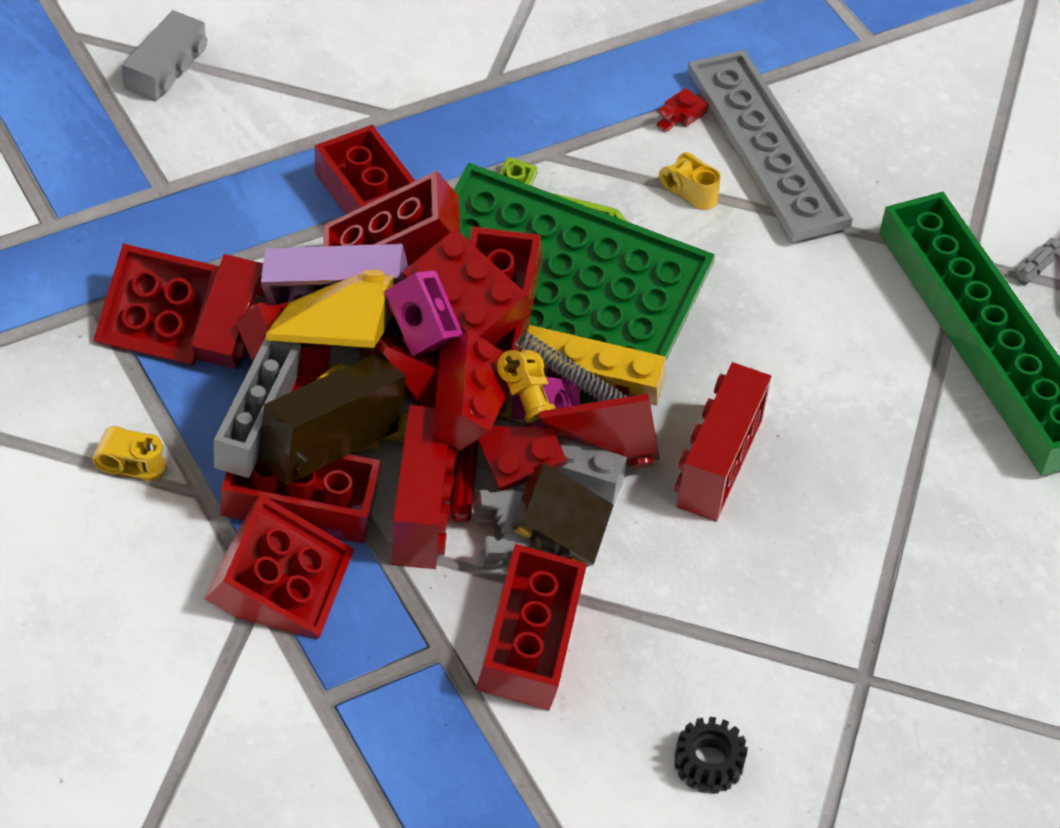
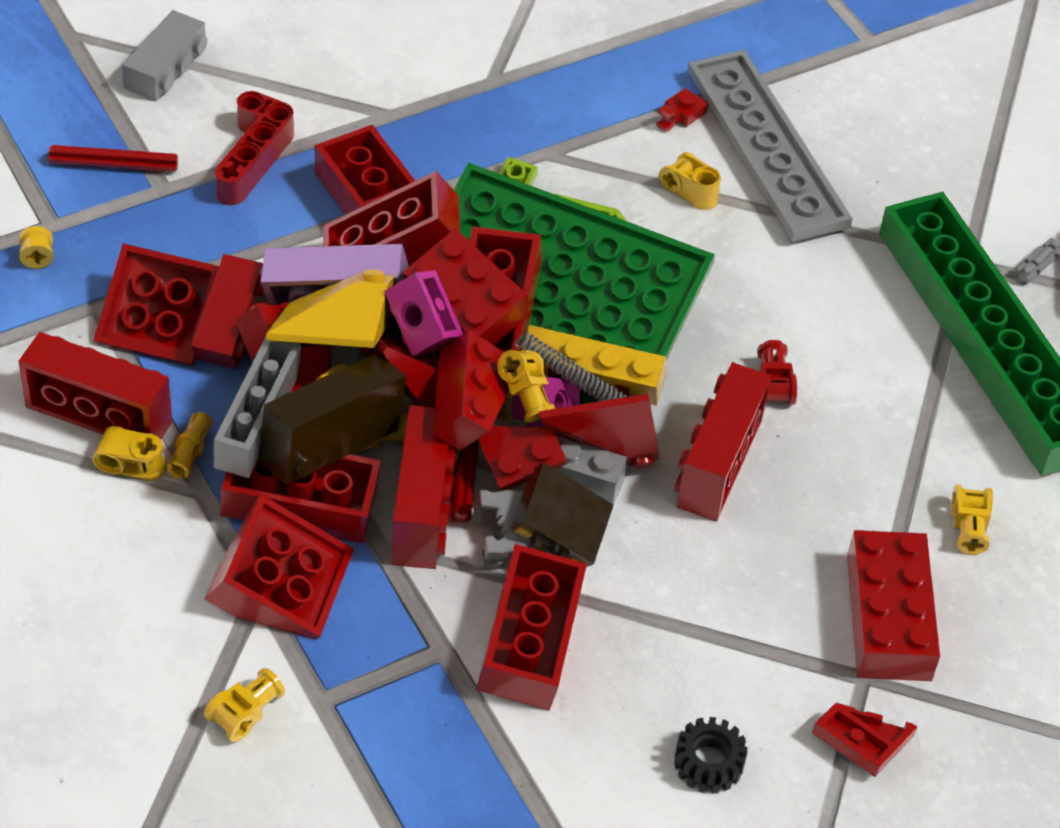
(36, 247): none -> yellow wheel
(93, 388): none -> red brick
(113, 158): none -> red axle
(190, 445): none -> yellow pin
(242, 706): none -> yellow connector
(267, 133): none -> red beam
(783, 381): none -> red connector
(862, 736): none -> red wing
(892, 606): none -> red brick
(972, 515): none -> yellow connector

